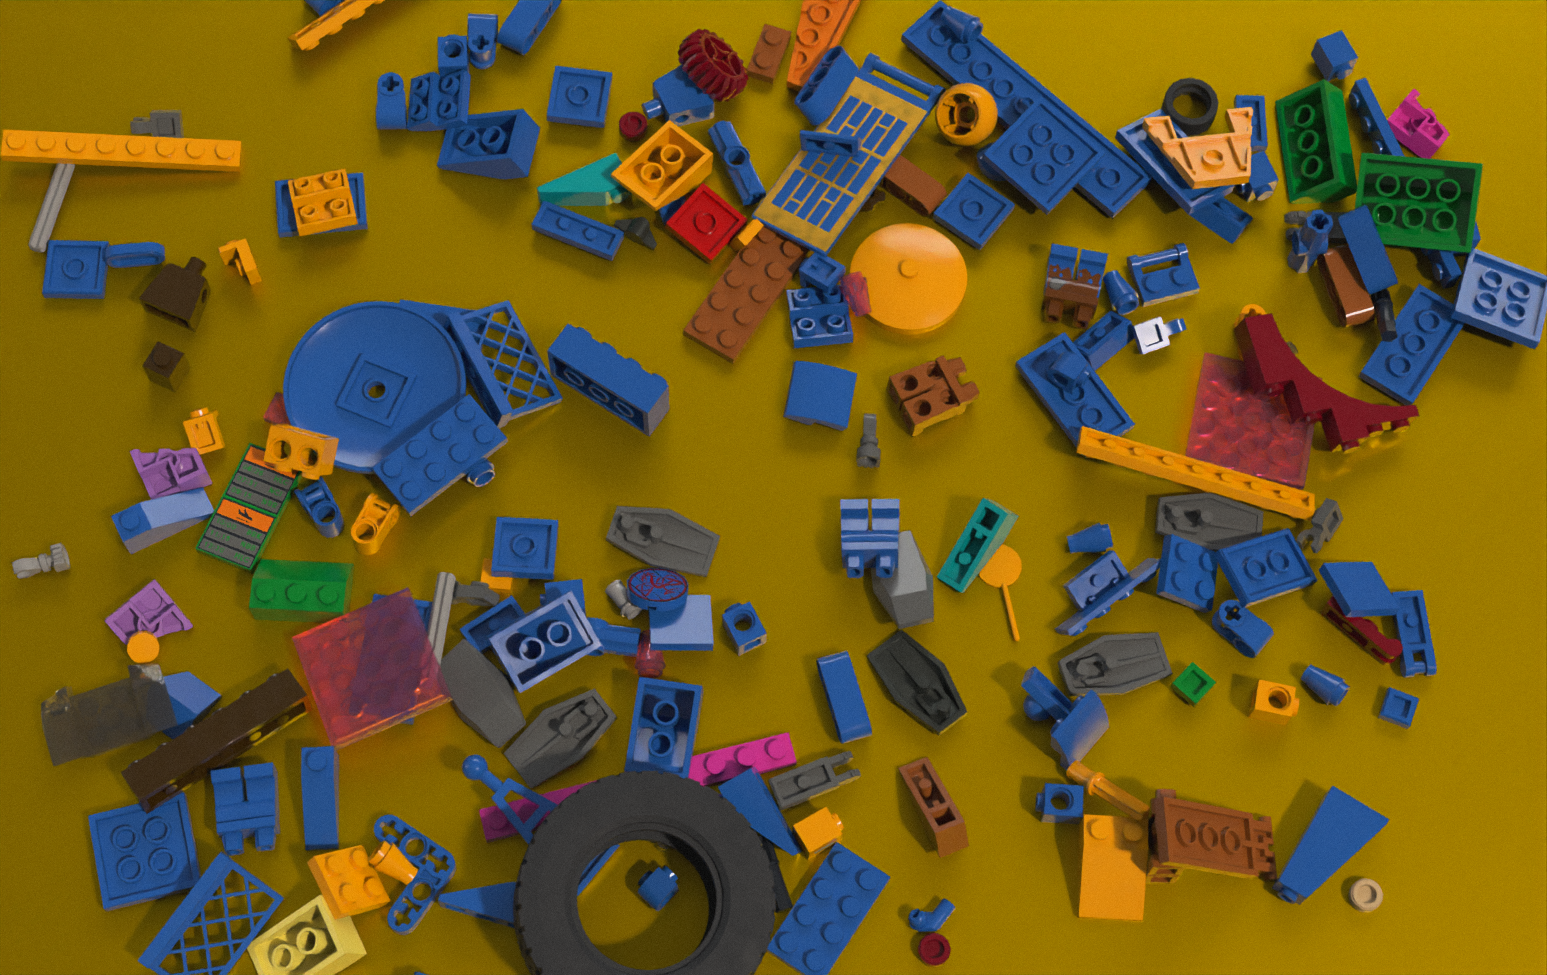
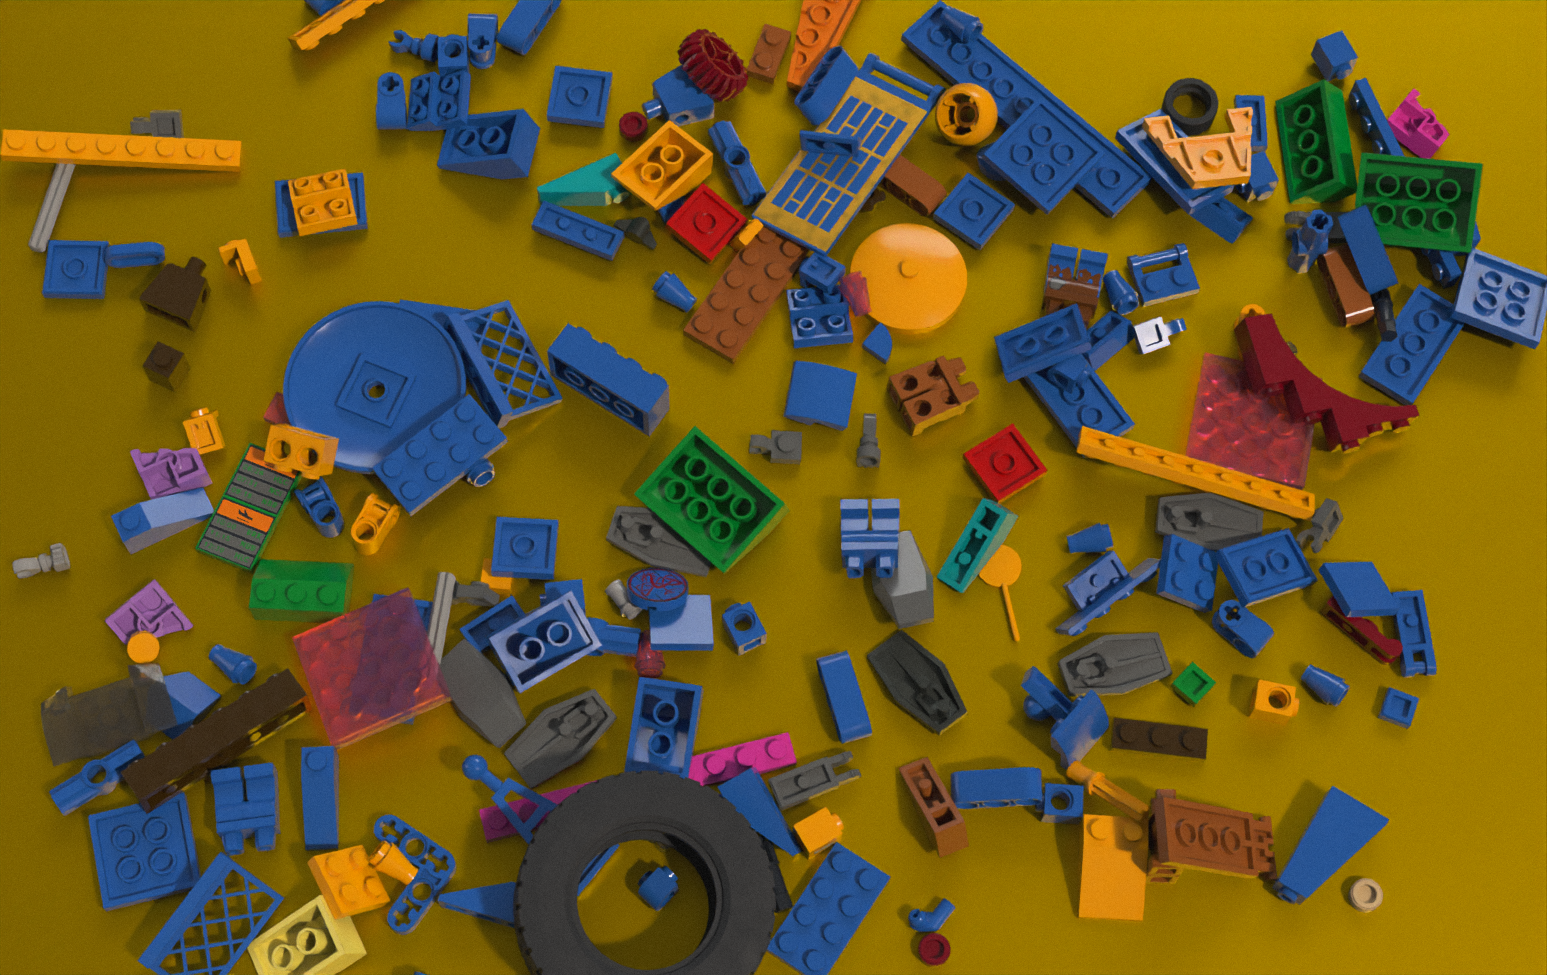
(81, 788): none -> blue piece
(234, 665): none -> blue cone
(426, 49): none -> blue piece
(674, 291): none -> blue cone
(711, 500): none -> green slope
(783, 446): none -> dark grey plate
(879, 343): none -> blue tile
(996, 788): none -> blue beam
(1004, 464): none -> red plate
(1042, 343): none -> blue tile
(1159, 740): none -> dark brown plate

